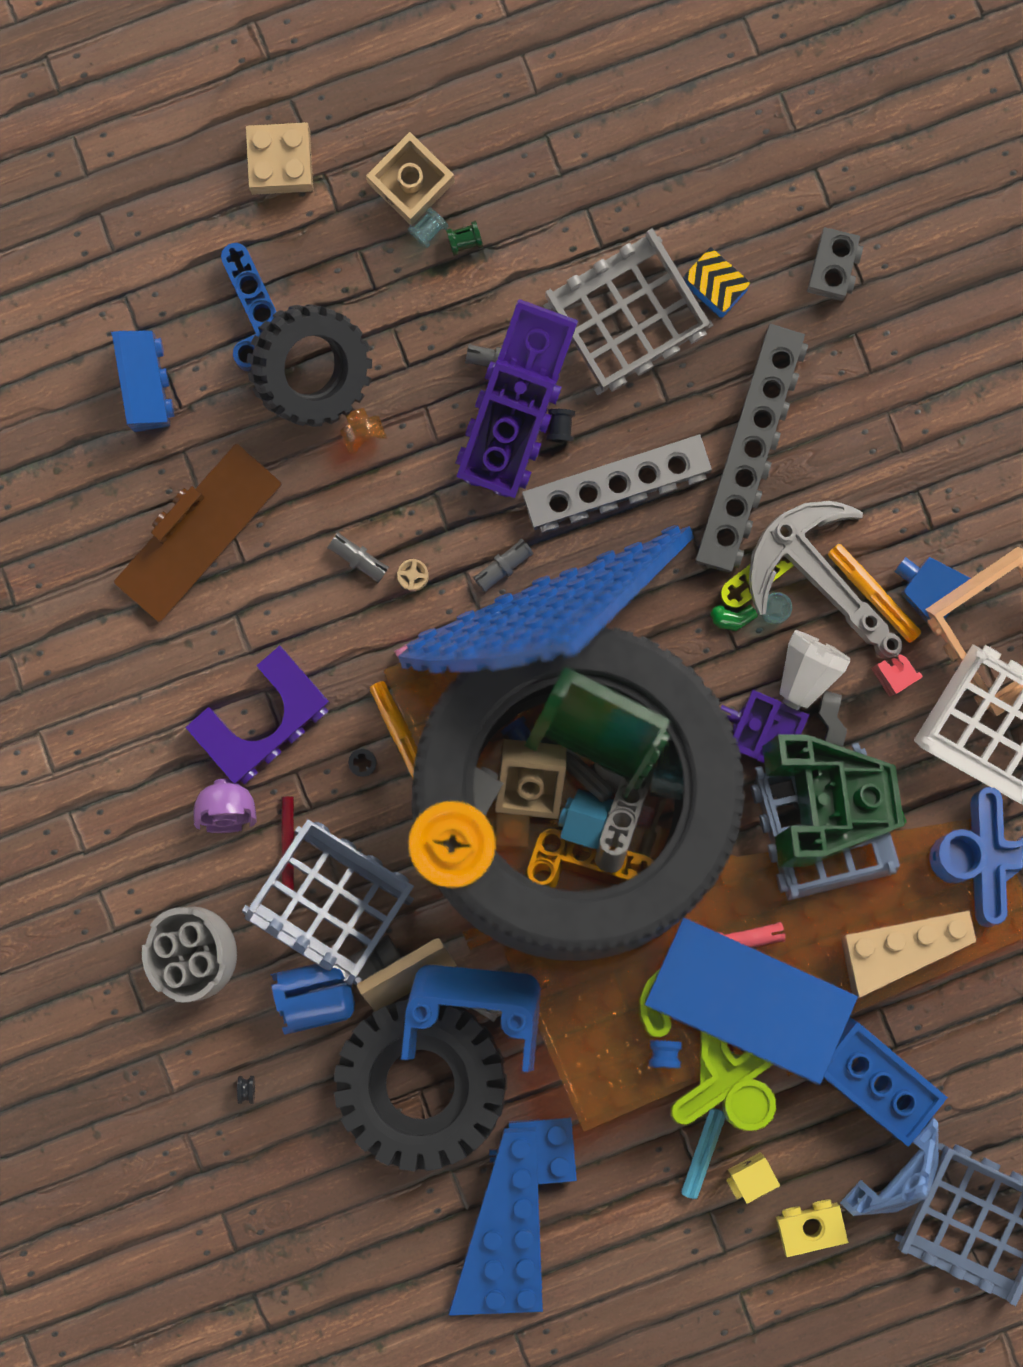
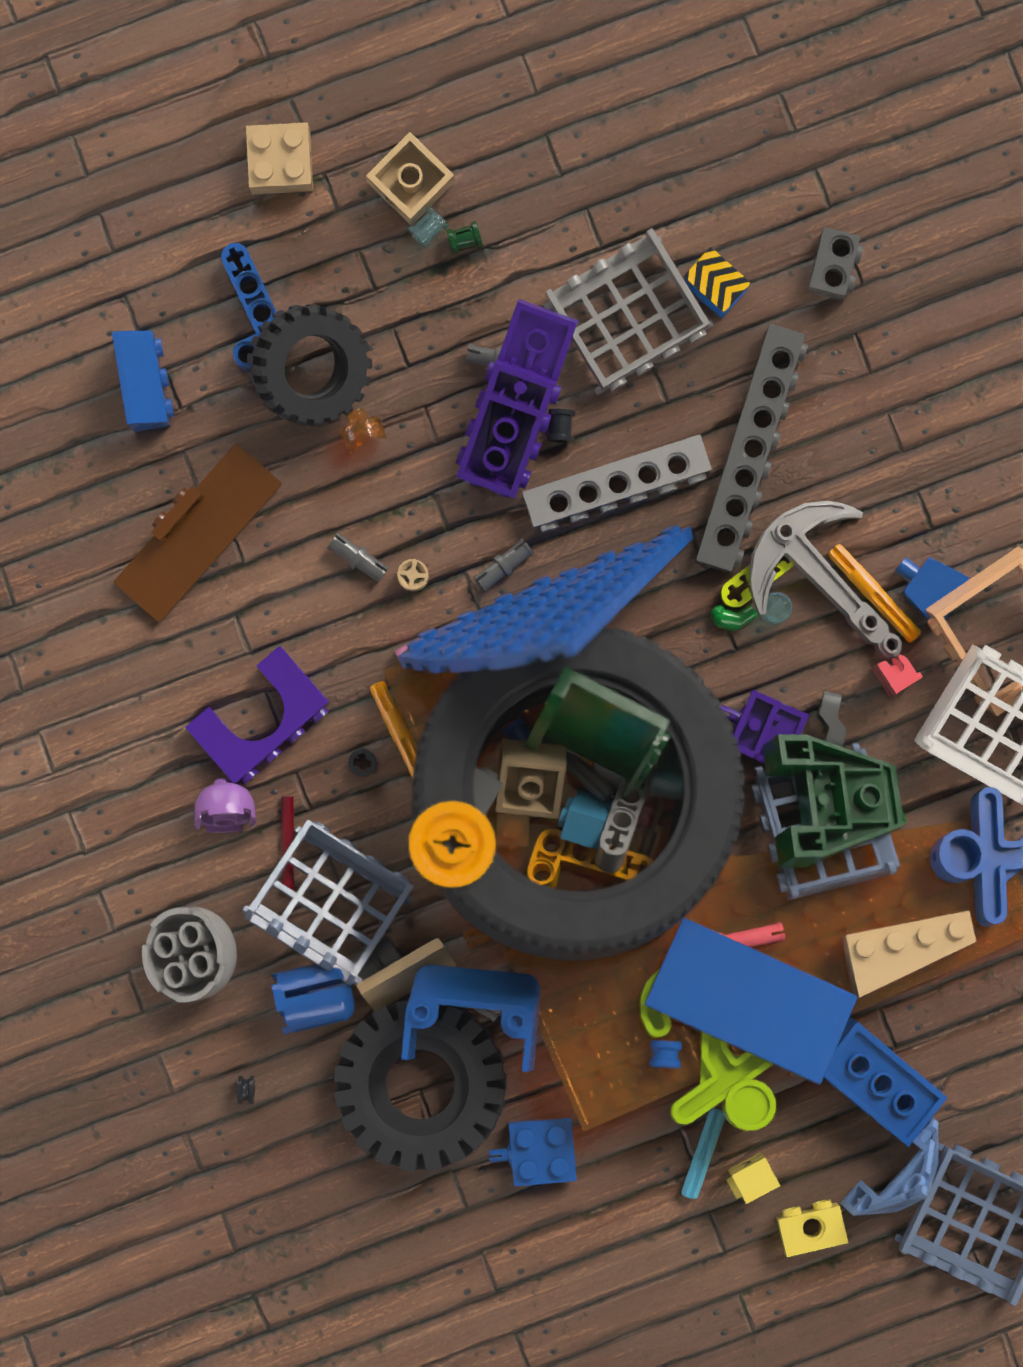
(504, 1249): blue wing -> none
(809, 669): white cone -> none

